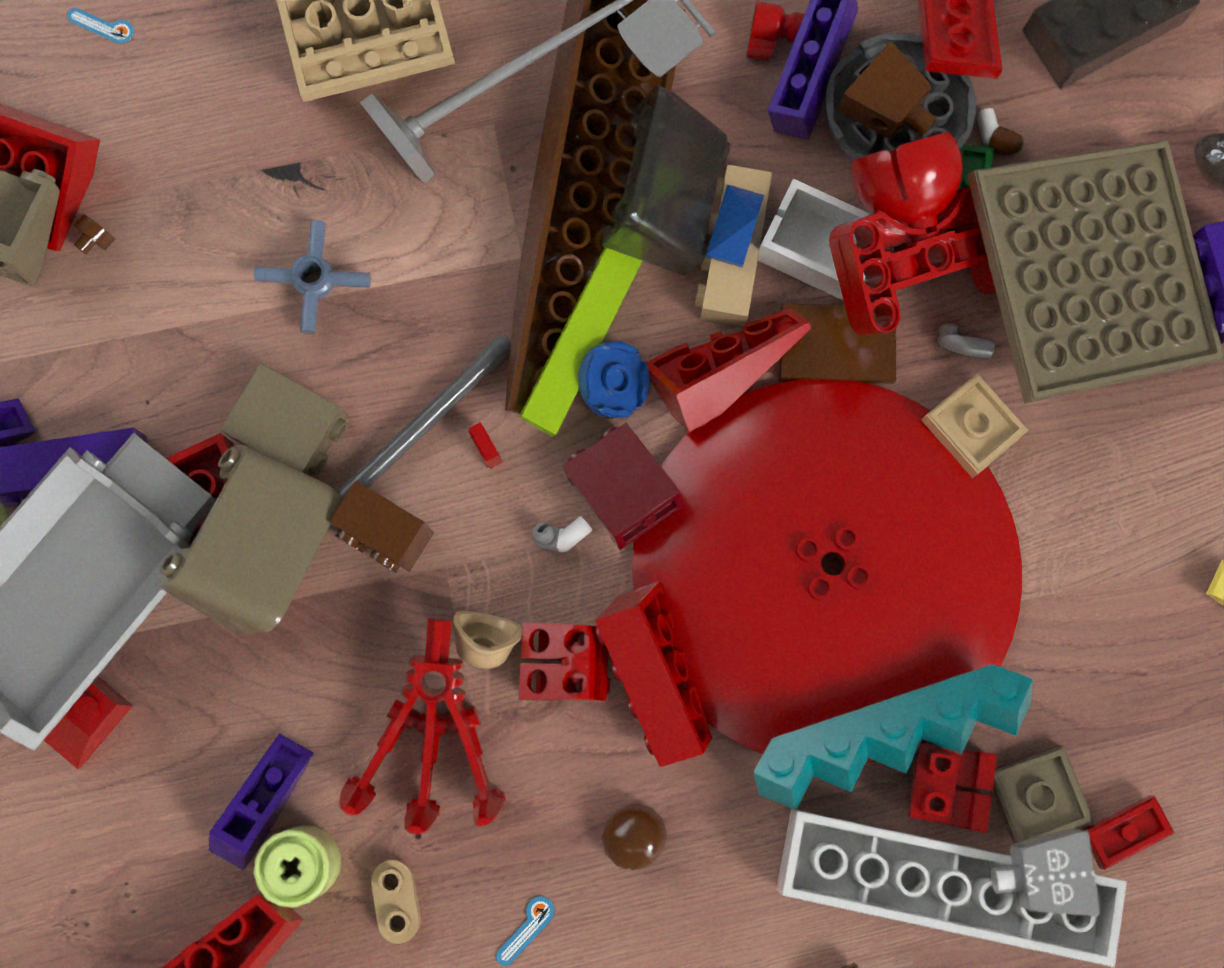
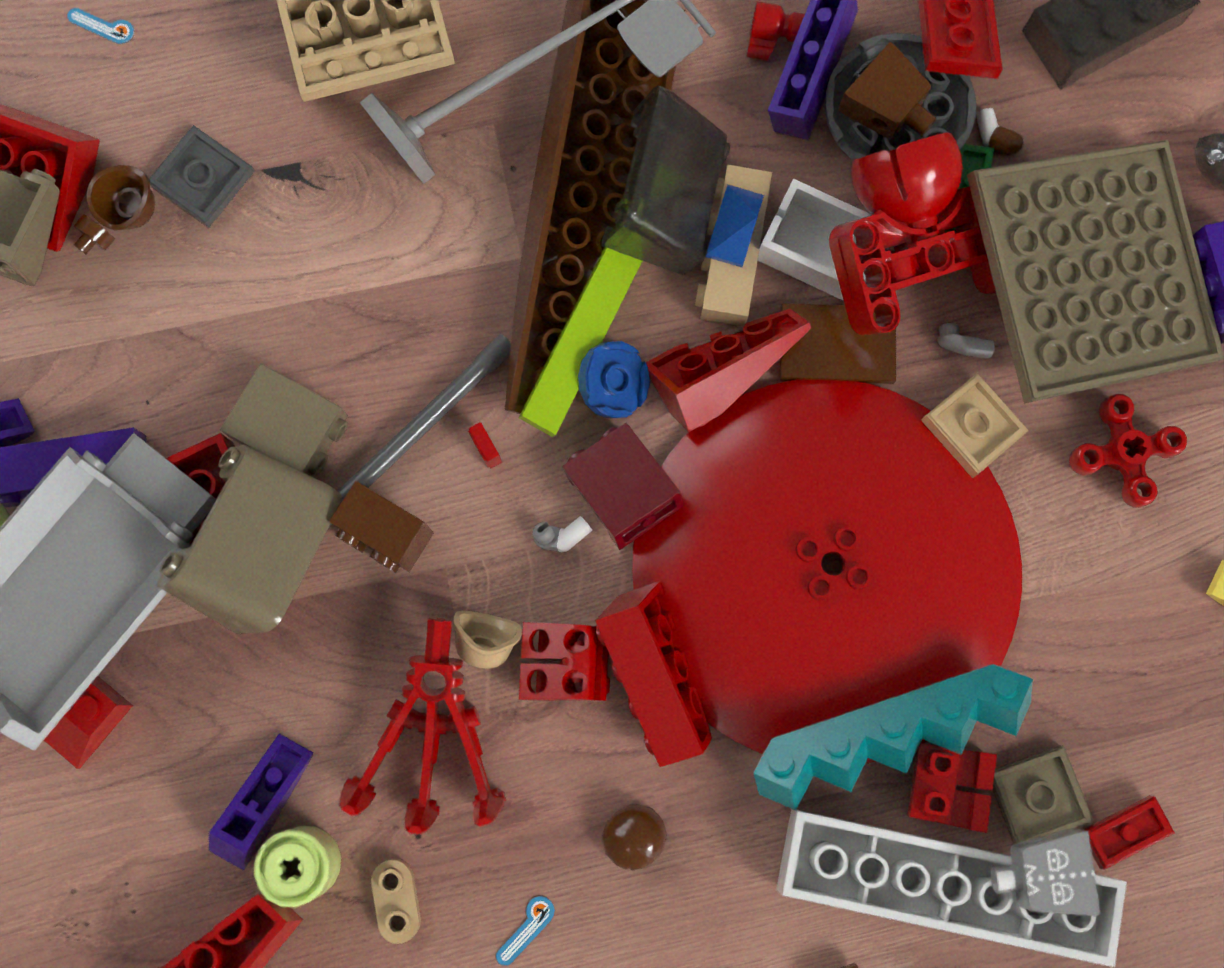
(121, 198): none -> reddish brown helmet
(201, 176): none -> dark grey tile
(302, 267): sand blue bar -> none
(1140, 447): none -> red gear

